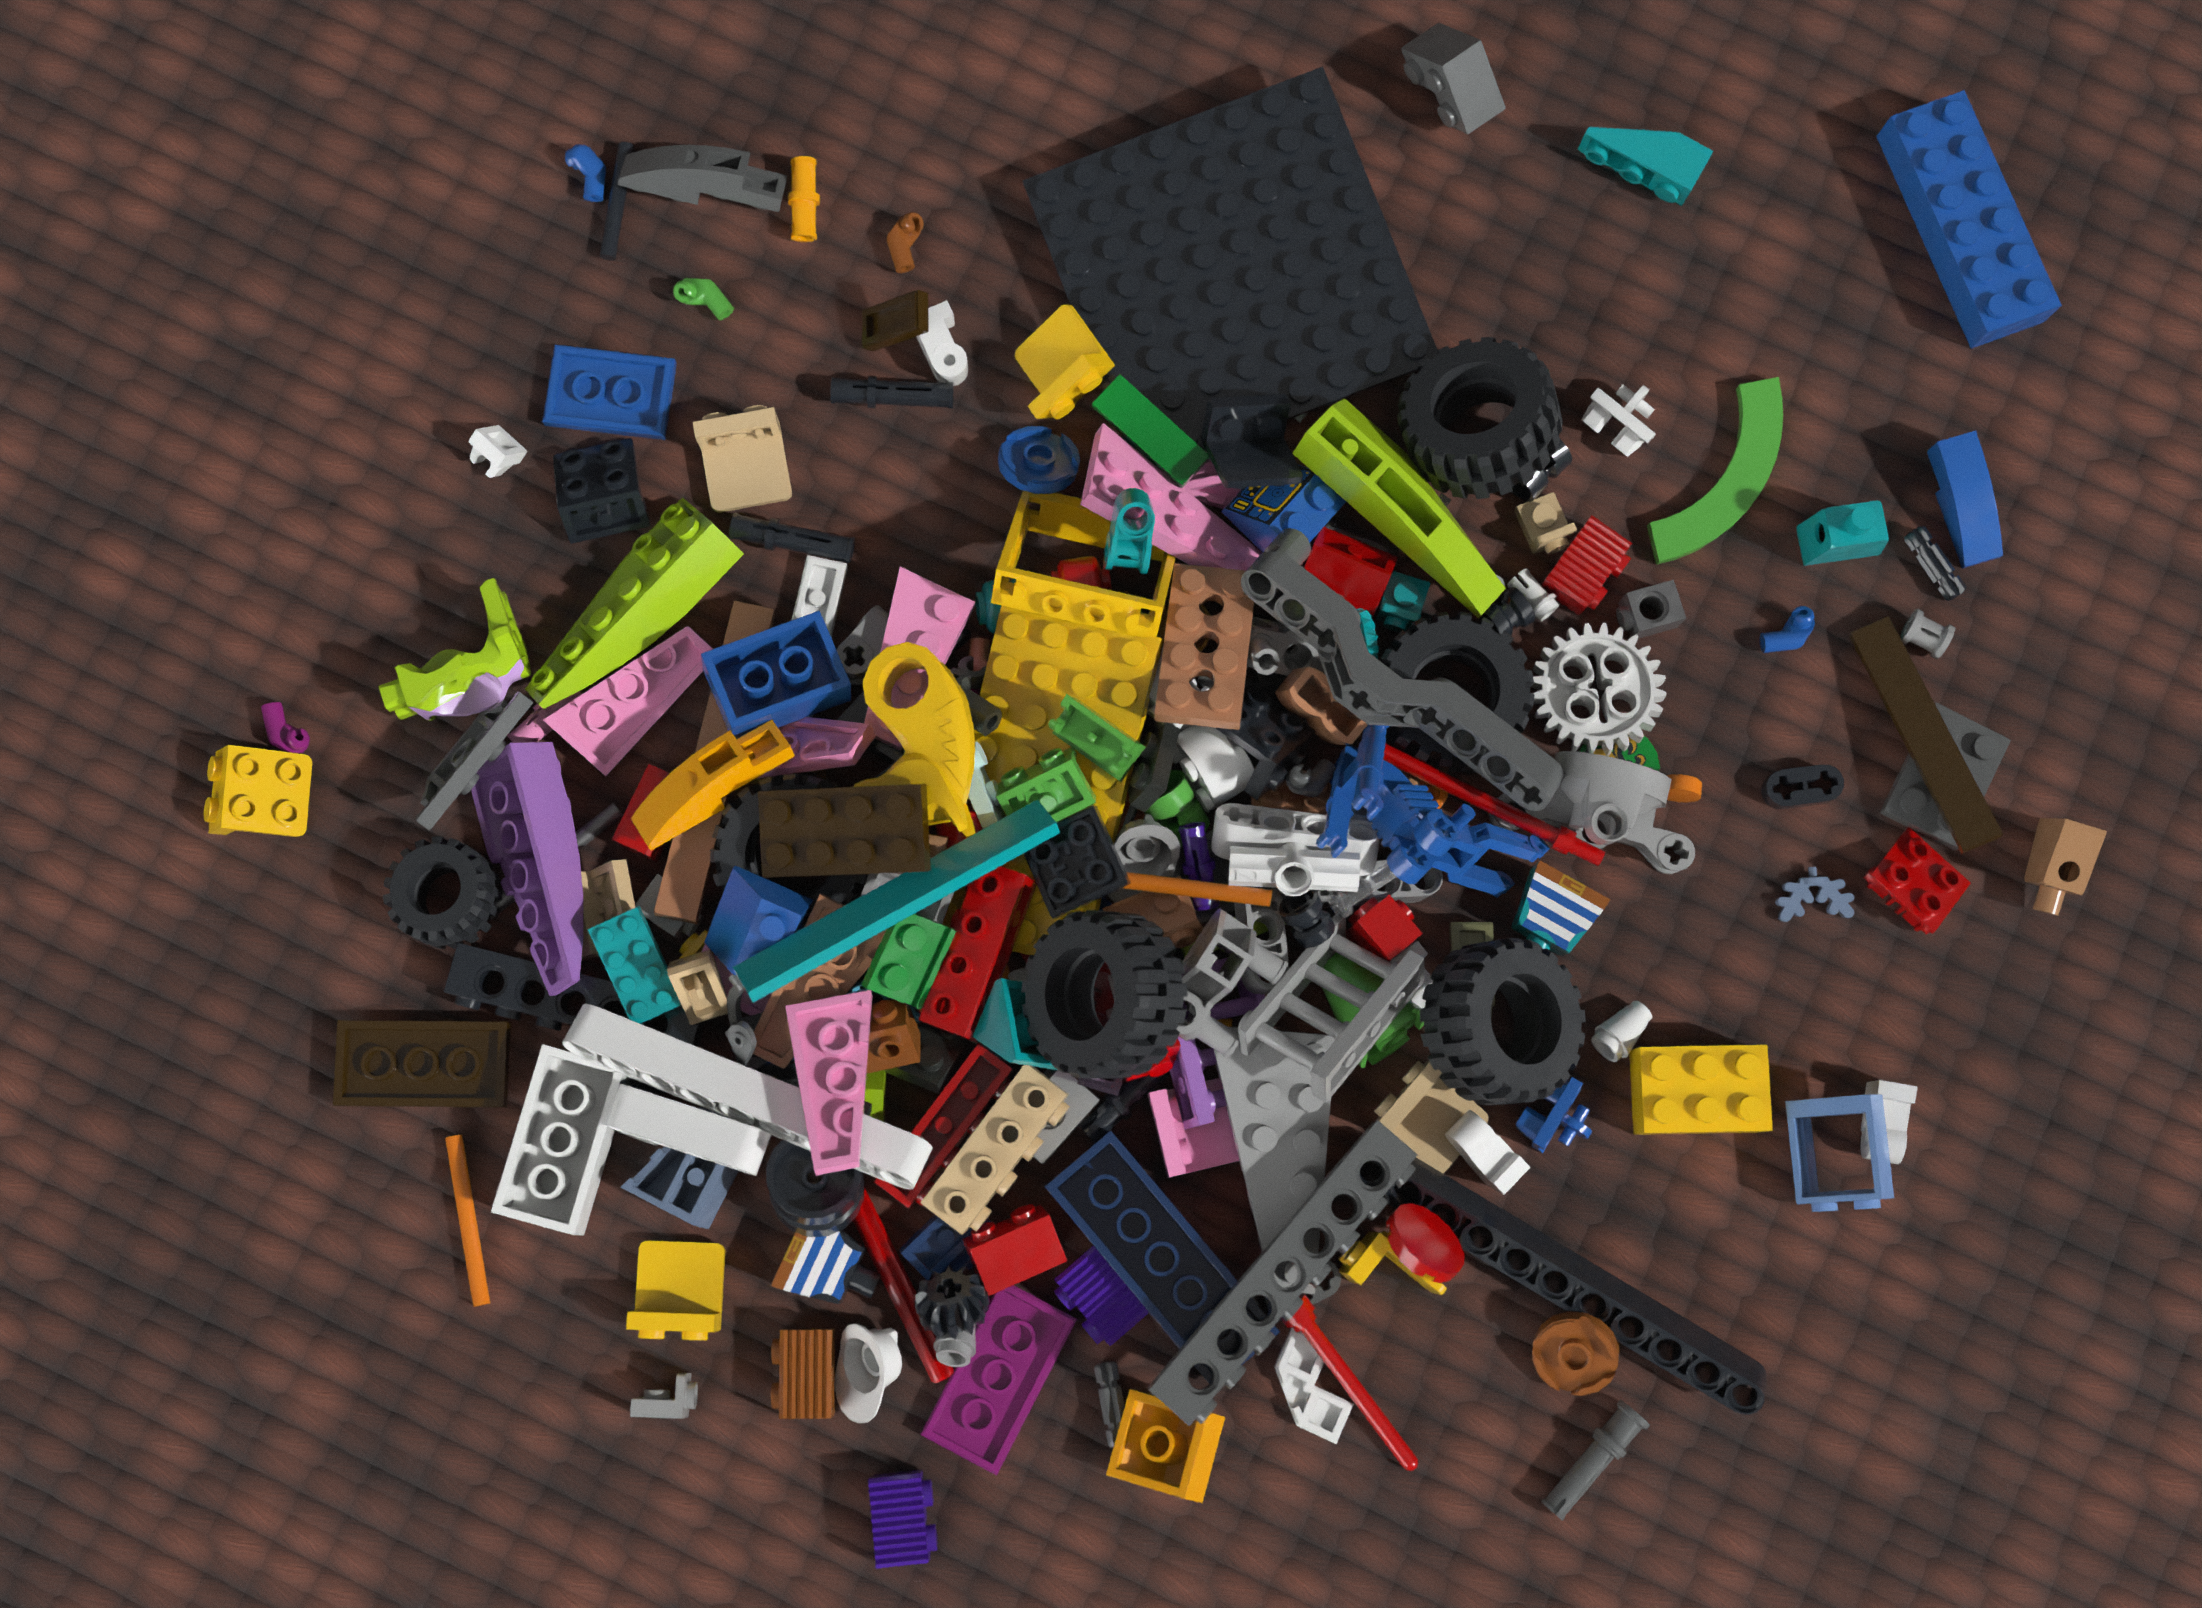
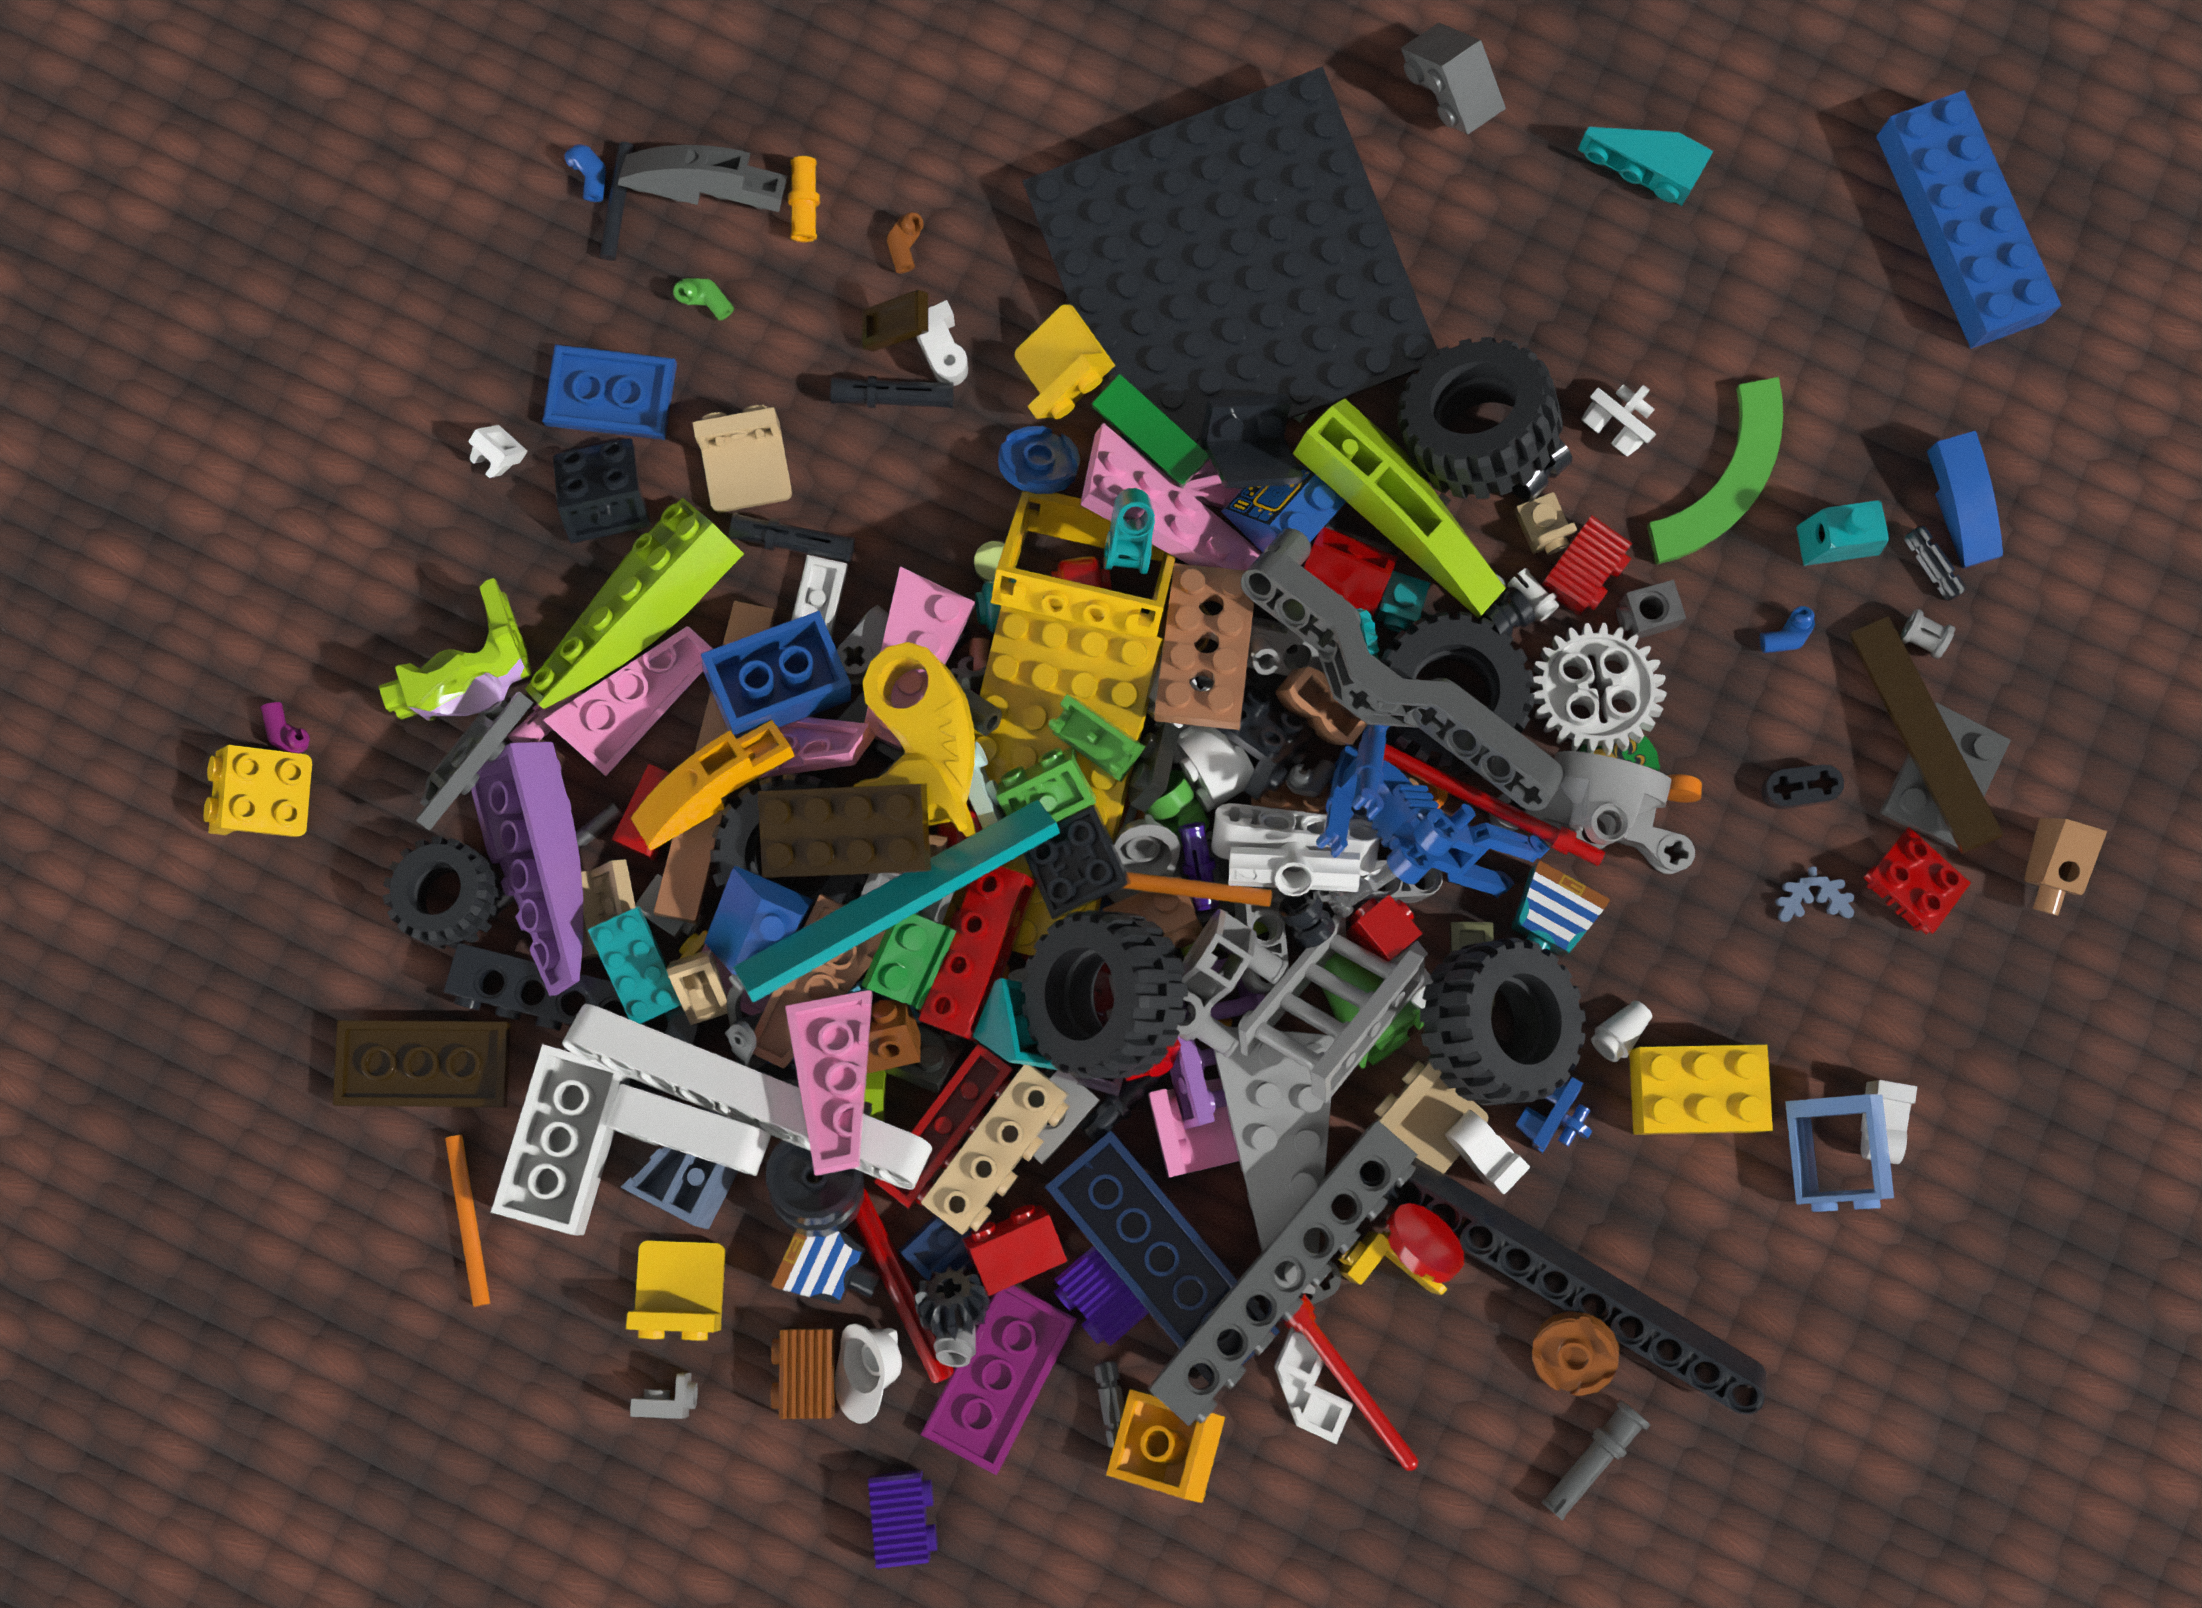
(987, 560): none -> yellowish green tile

